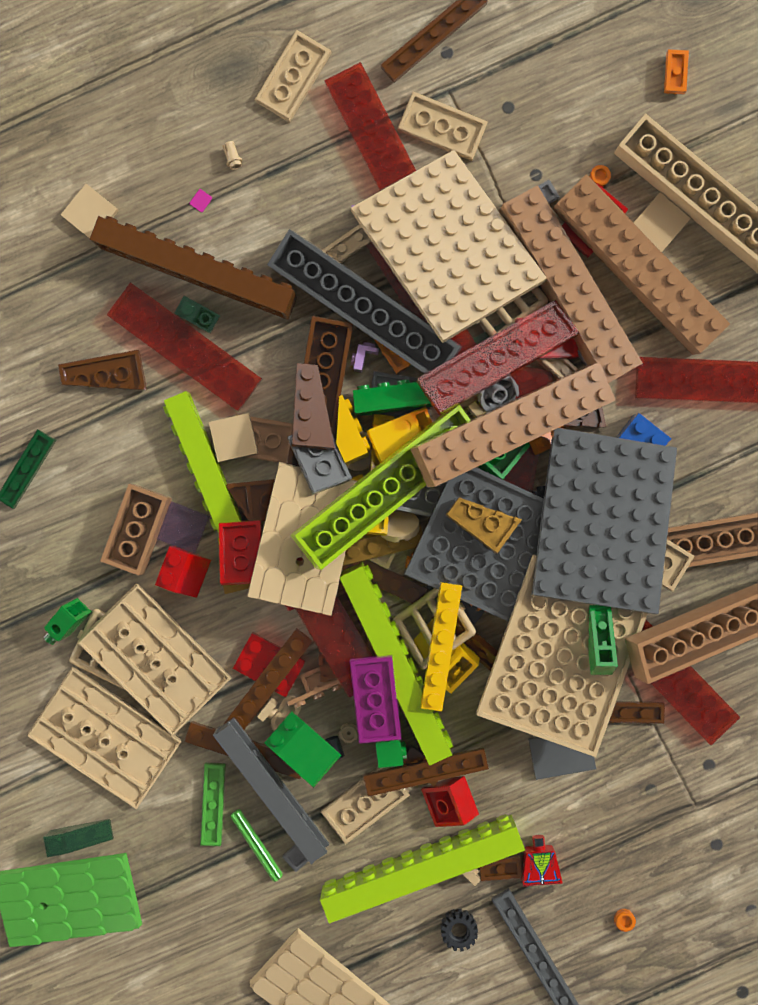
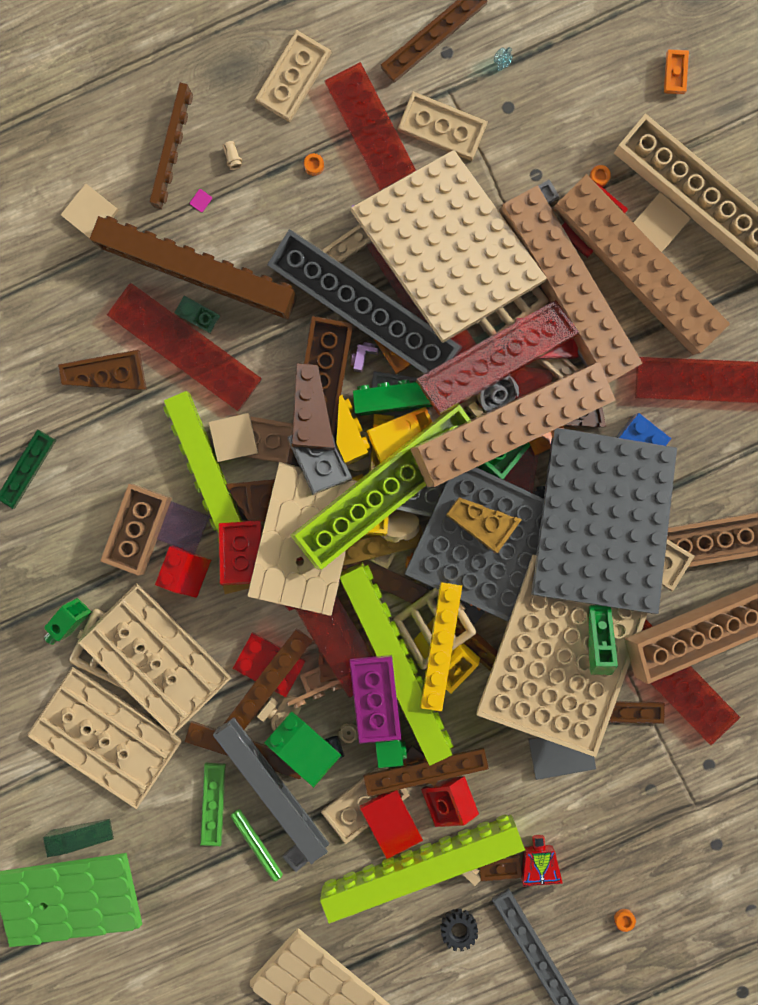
(173, 138): none -> reddish brown plate
(314, 164): none -> orange tile
(391, 823): none -> red tile
(503, 58): none -> clear light blue plate

